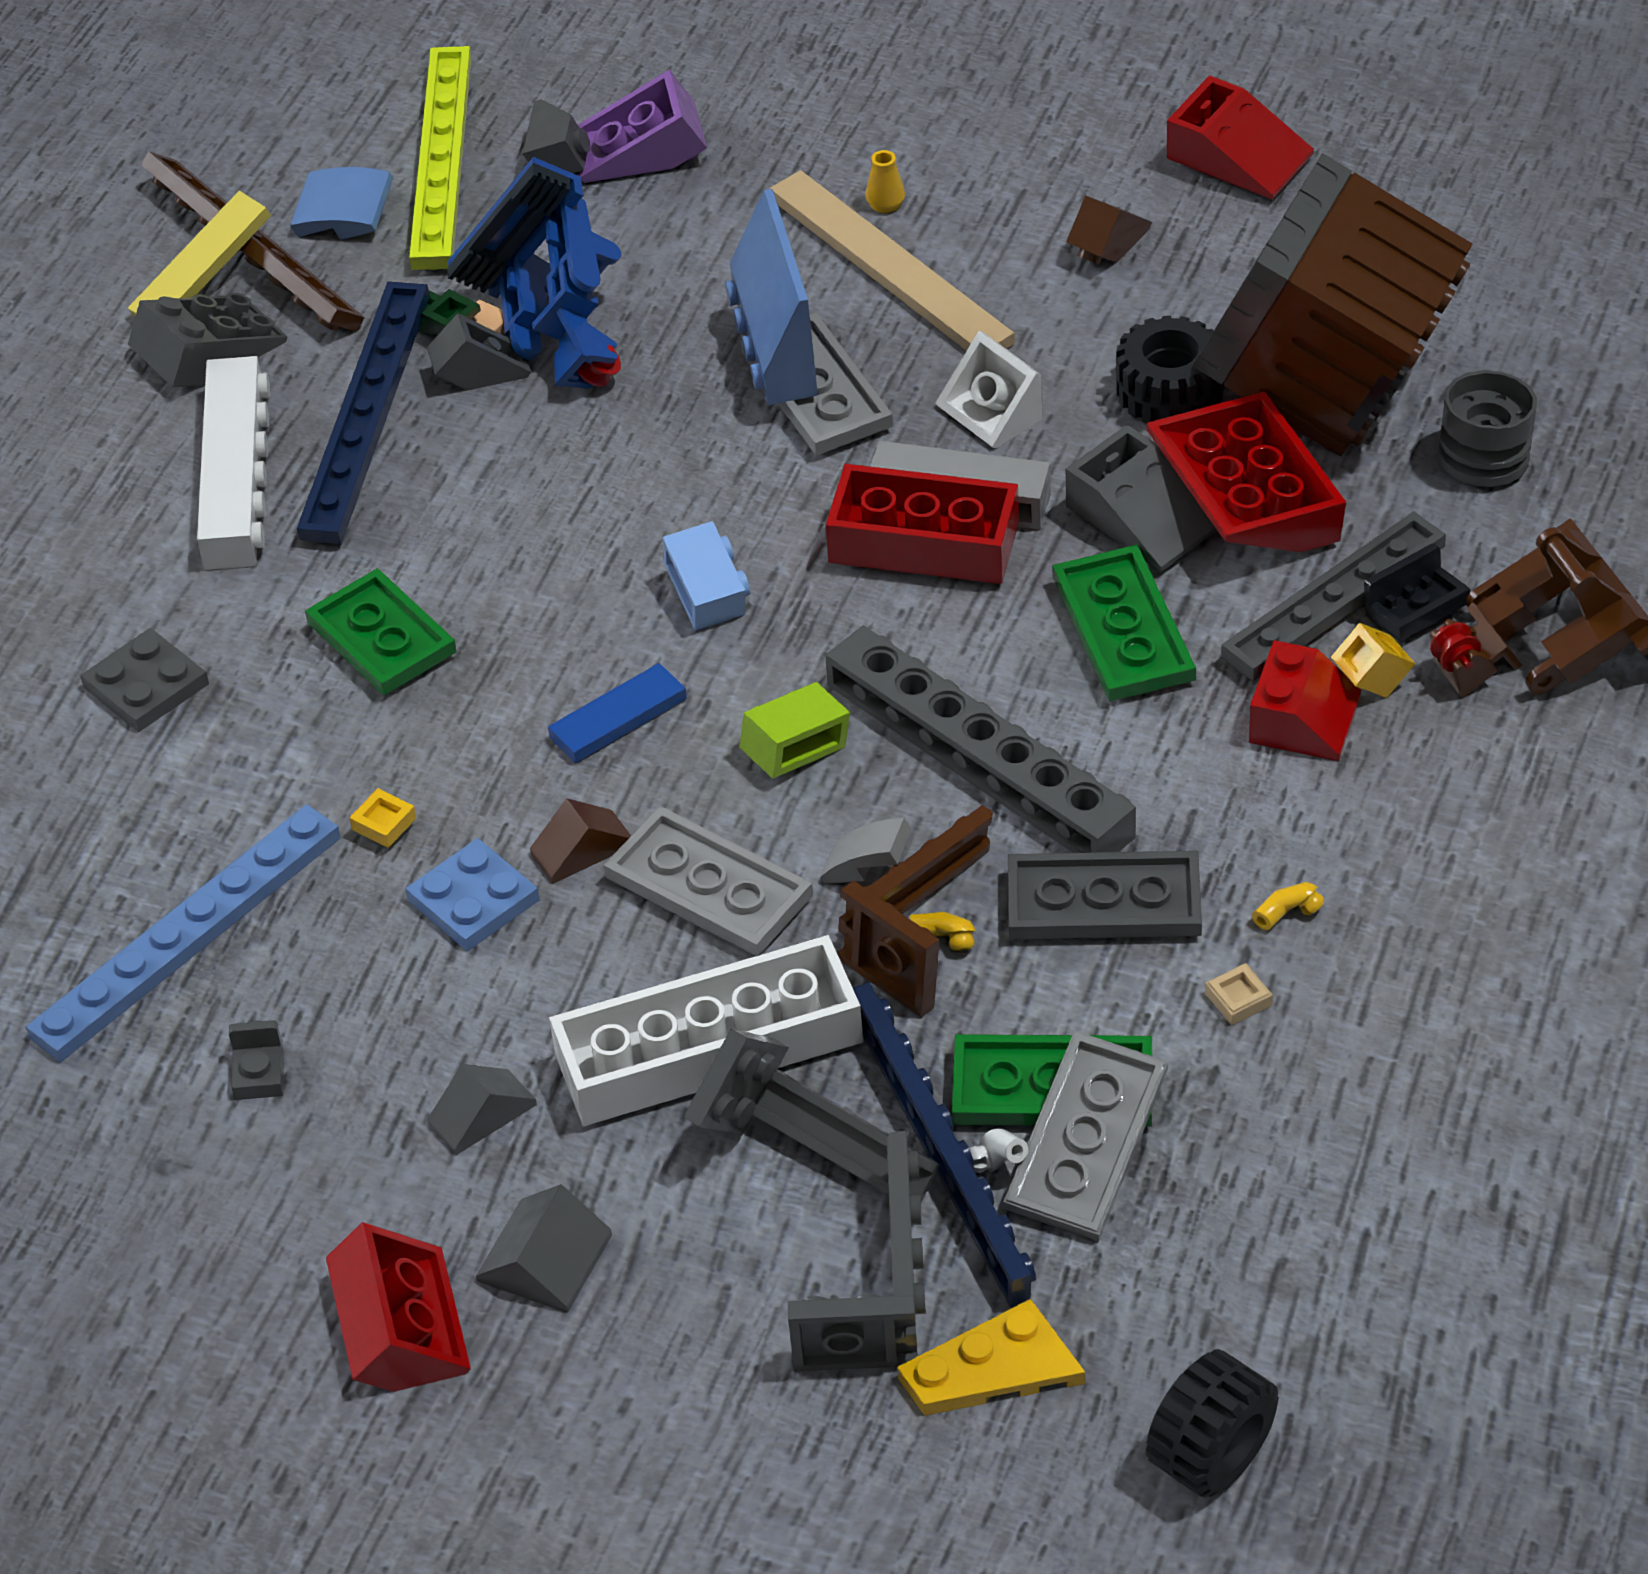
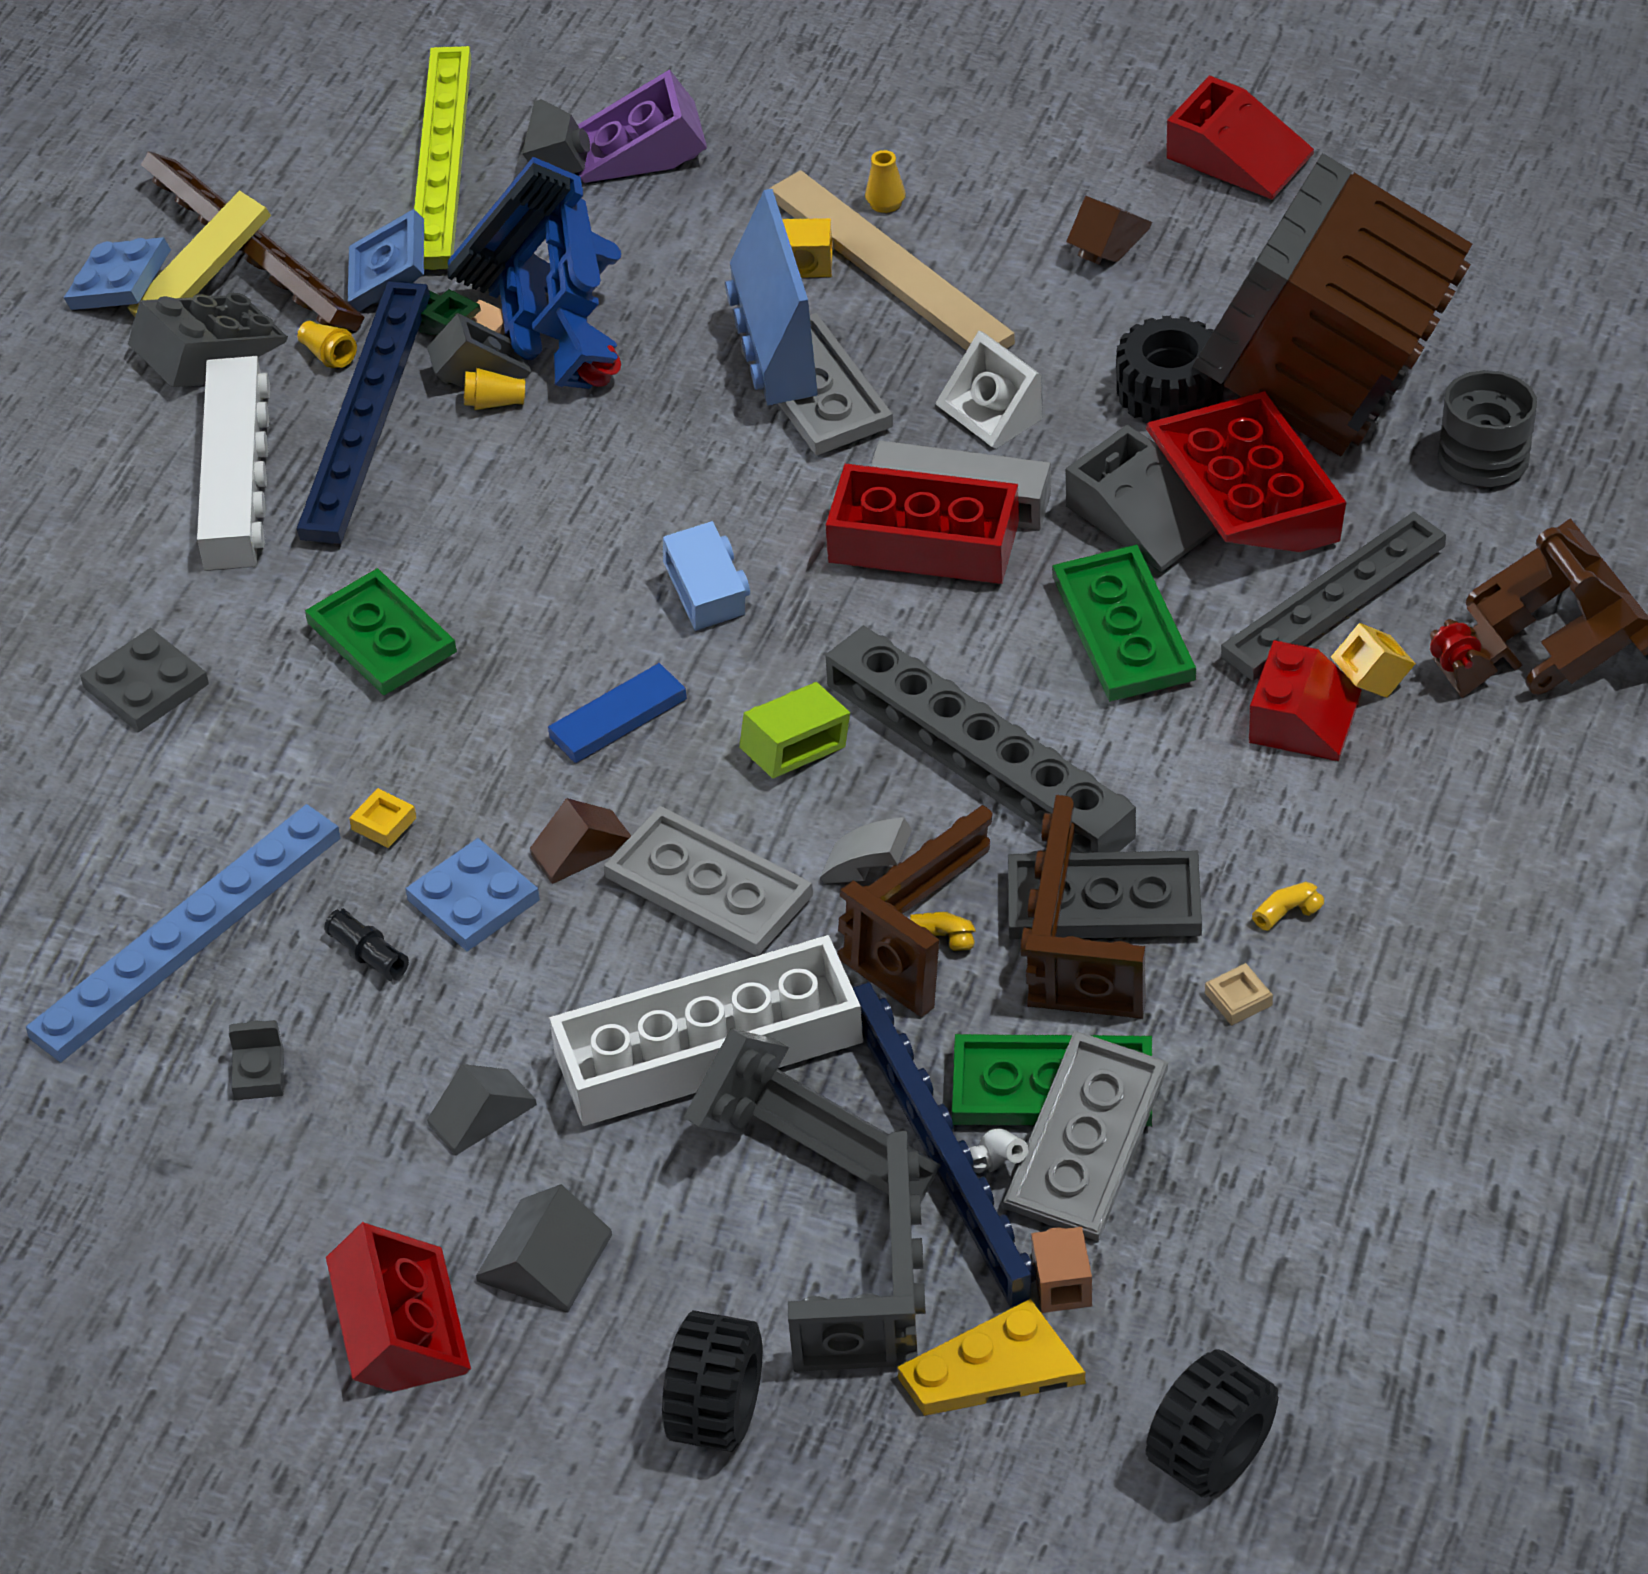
(117, 273): none -> medium blue plate
(330, 344): none -> yellow cone
(342, 200): medium blue slope -> none
(366, 944): none -> black pin
(385, 255): none -> medium blue plate
(489, 389): none -> yellow cone
(712, 1381): none -> black tyre
(811, 245): none -> yellow brick
(1061, 1269): none -> nougat brick
(1071, 970): none -> reddish brown bracket
(1413, 593): black bracket -> none

